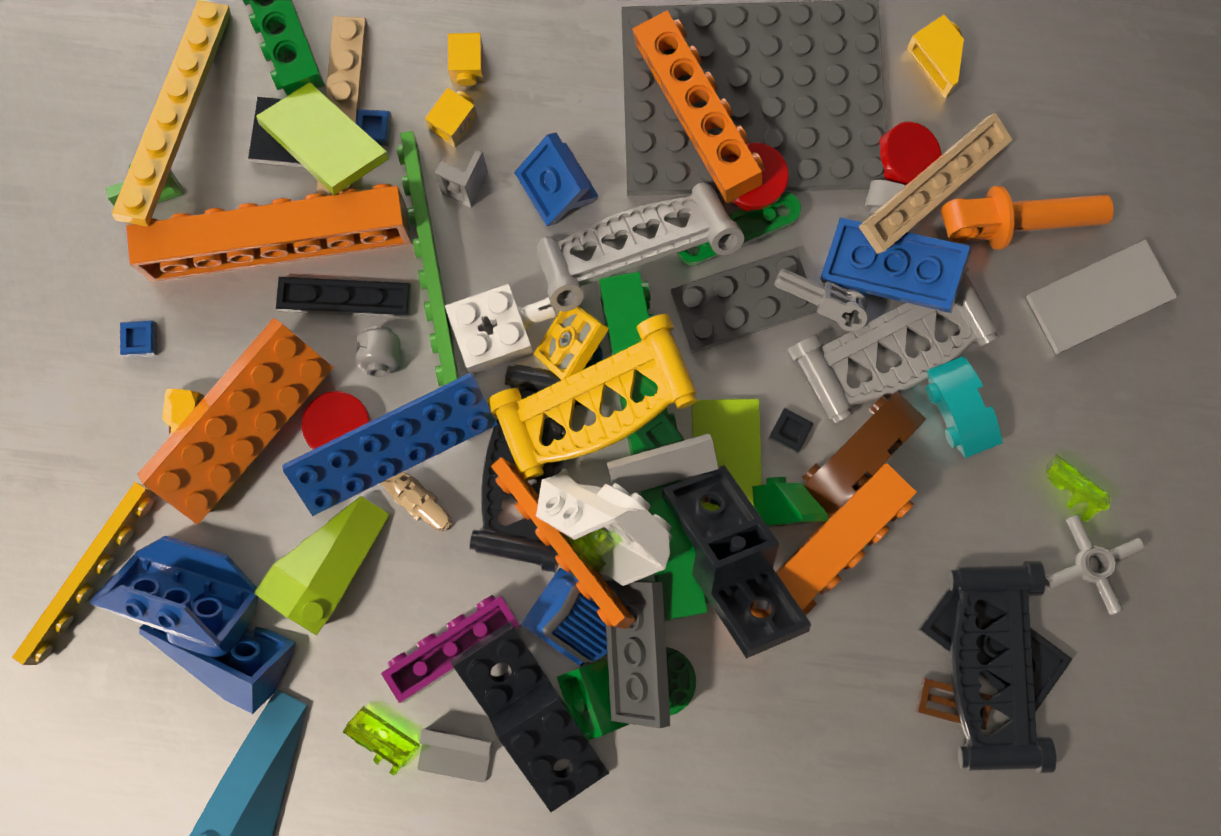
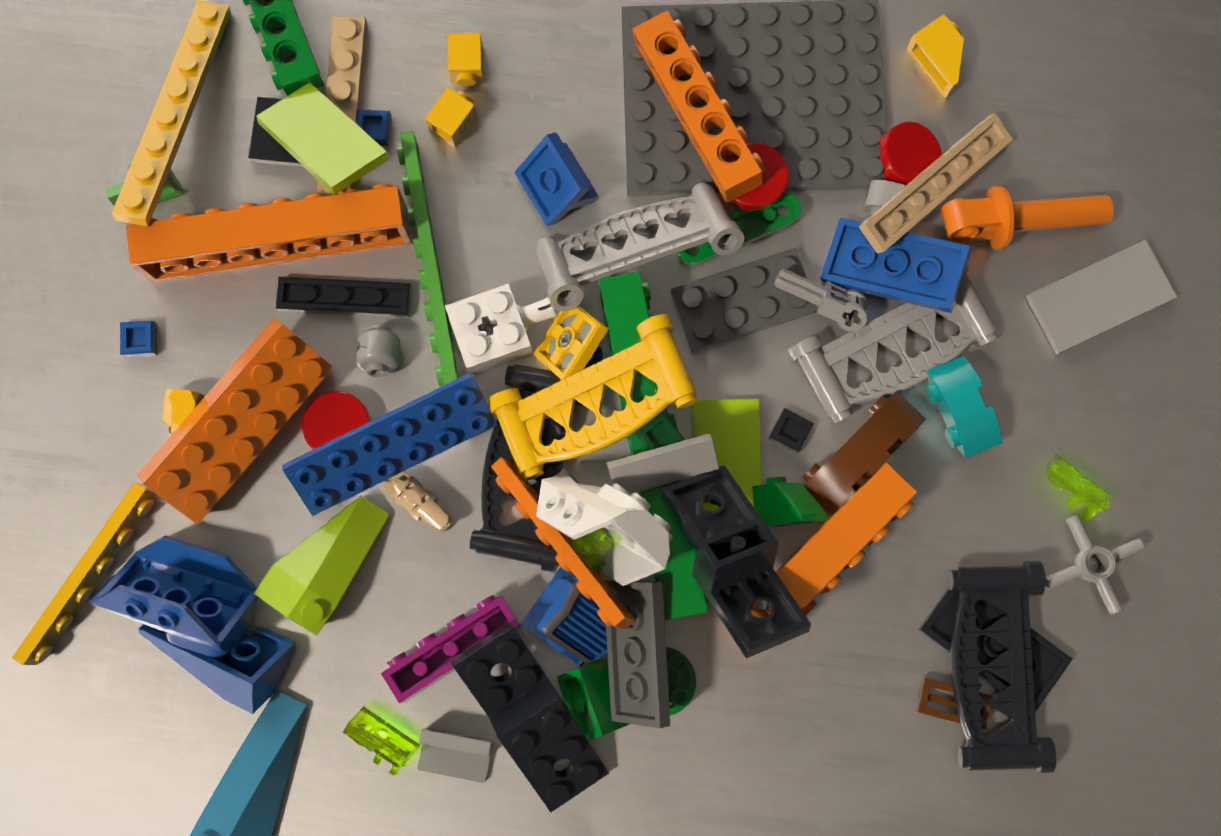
(462, 185): light grey panel -> none

